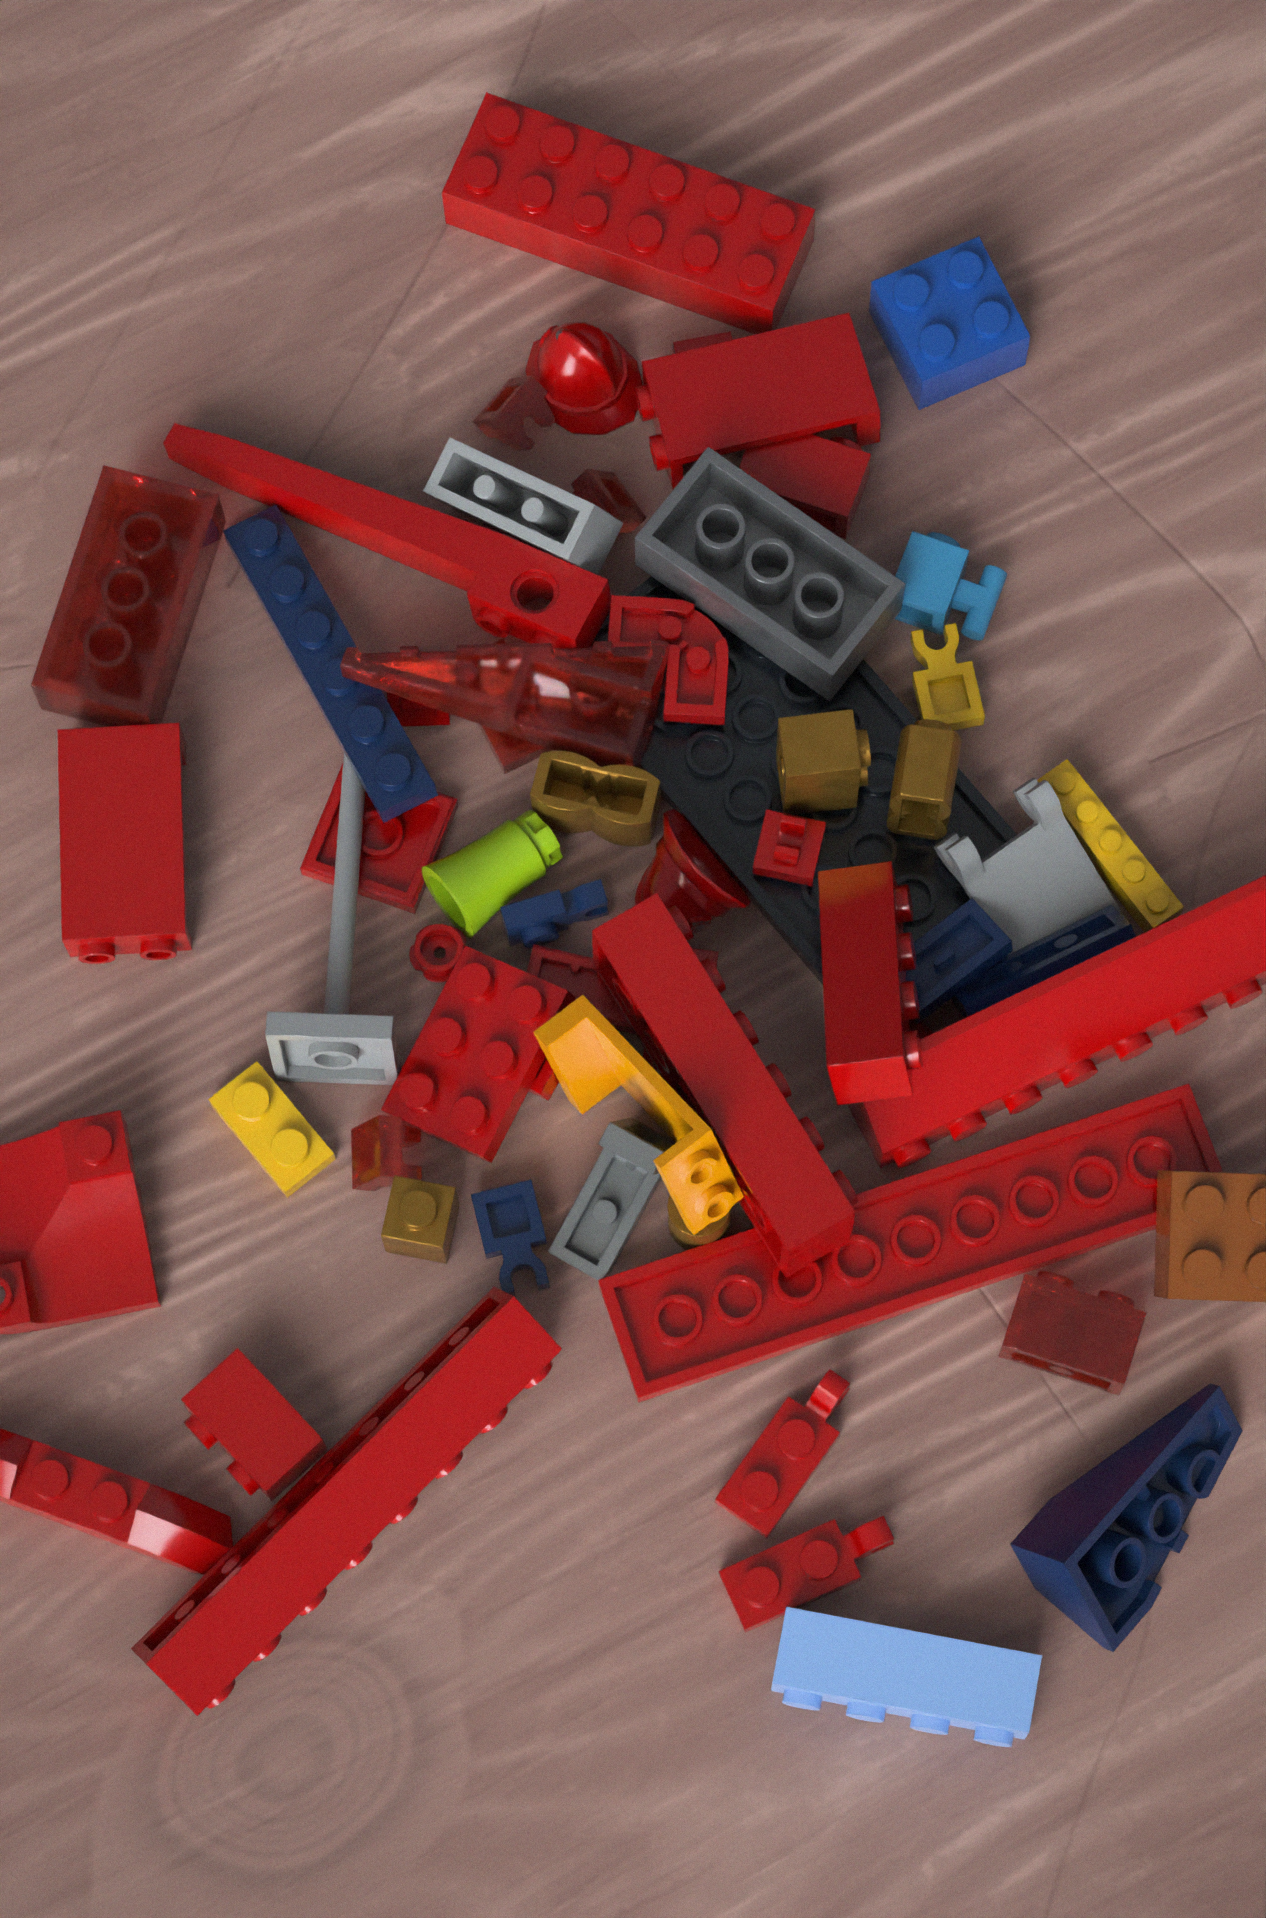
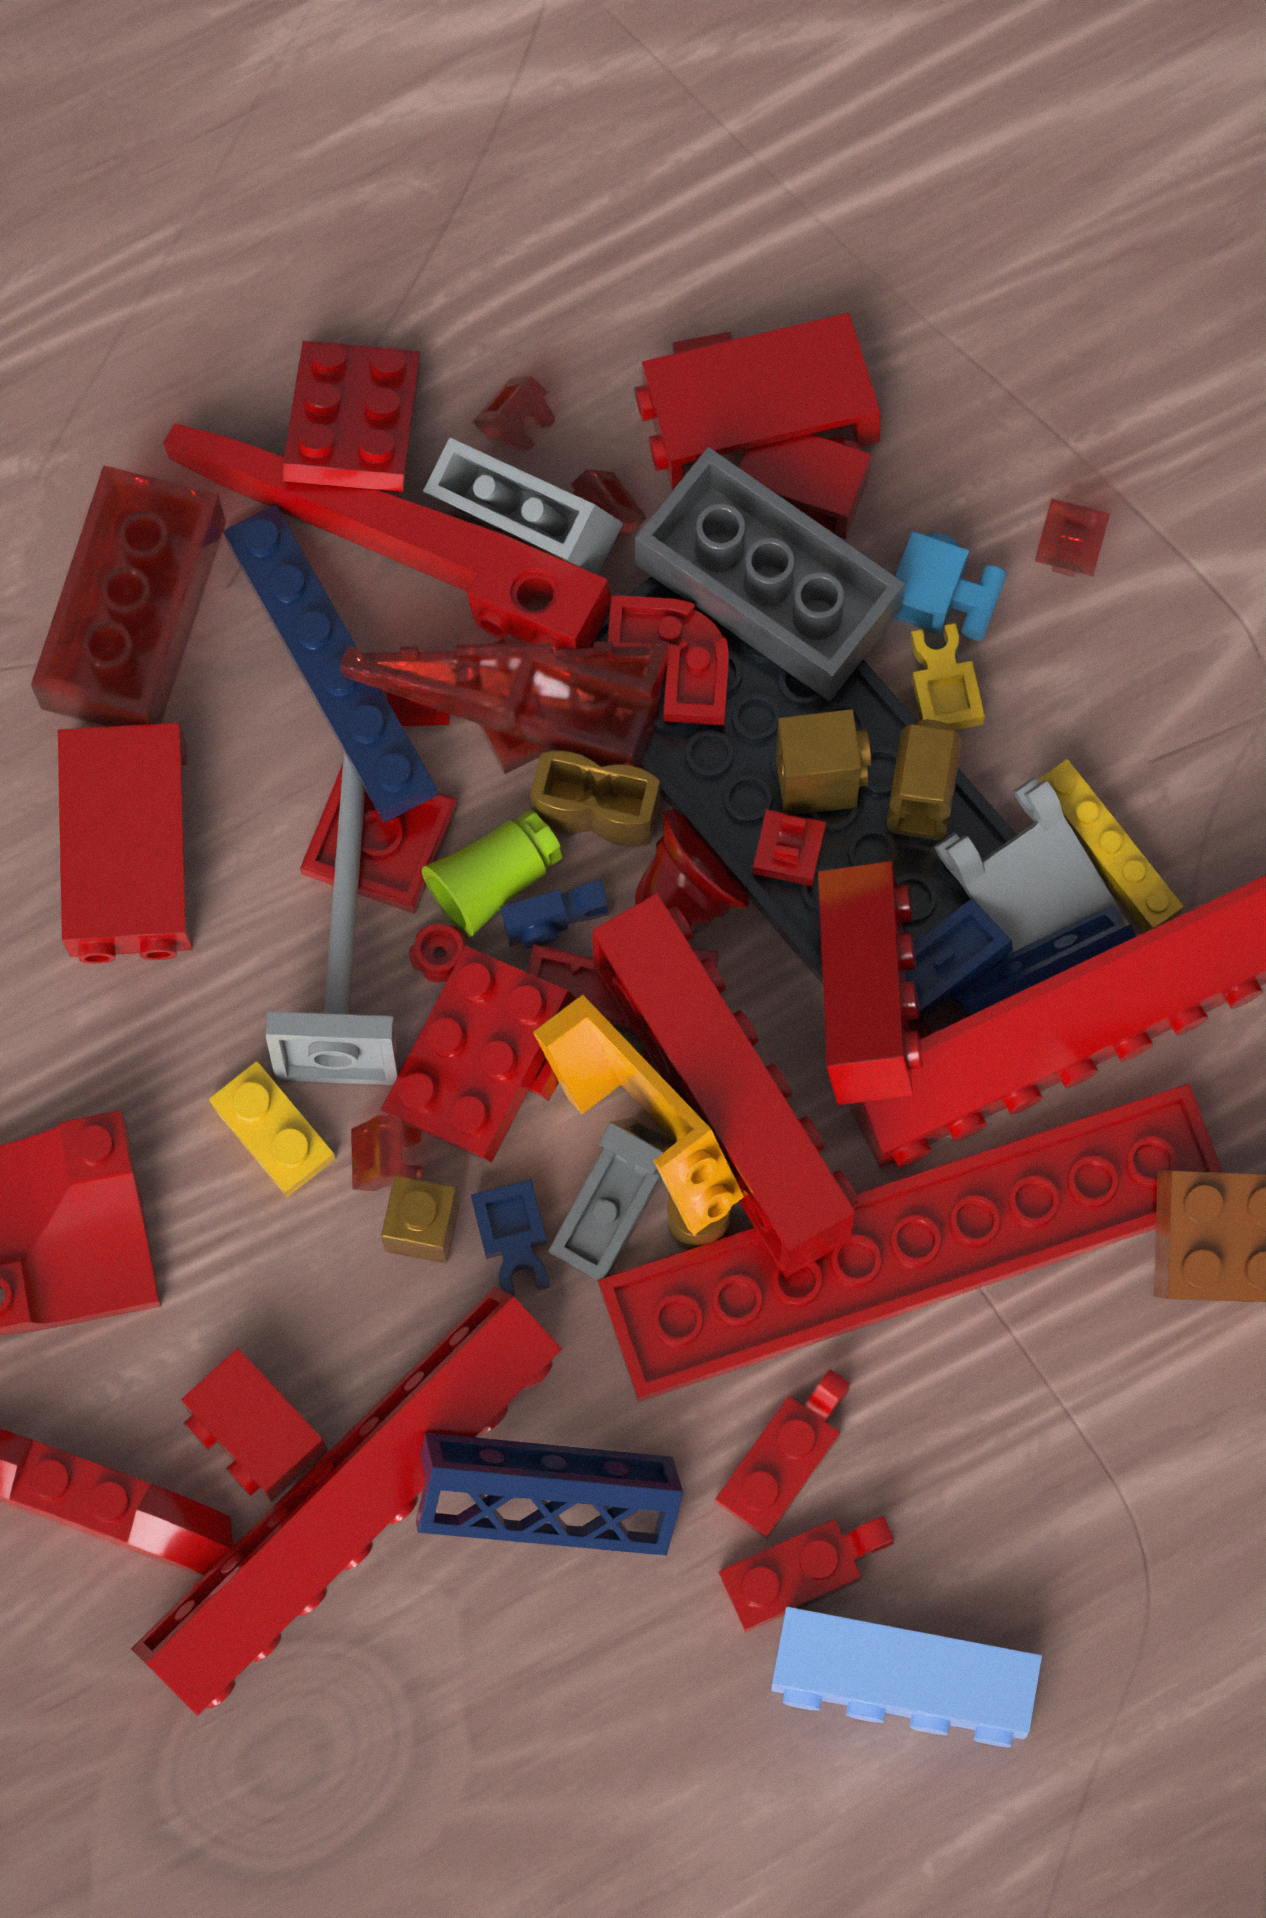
(351, 416): none -> red plate
(552, 1474): none -> dark blue fence
(586, 378): red piece -> none
(628, 215): red brick -> none
(949, 323): blue brick -> none
(1072, 538): none -> clear red tile
(1073, 1332): clear red brick -> none
(1113, 1527): dark blue wedge -> none

